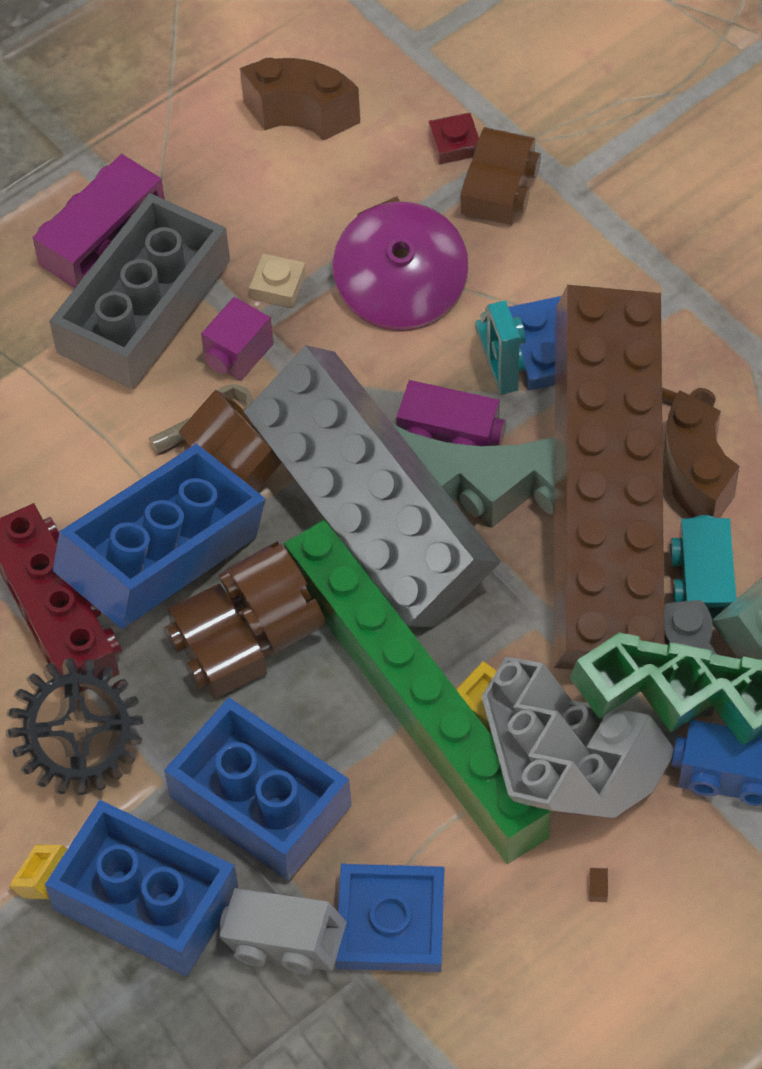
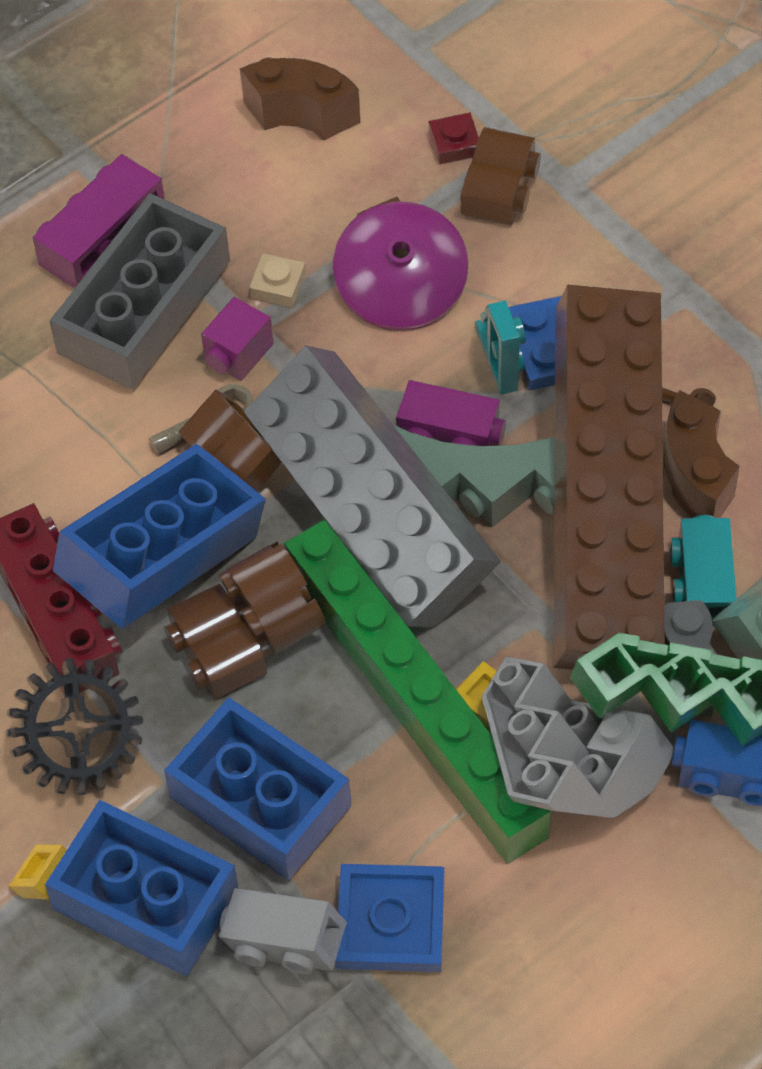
(598, 885): reddish brown piece -> none

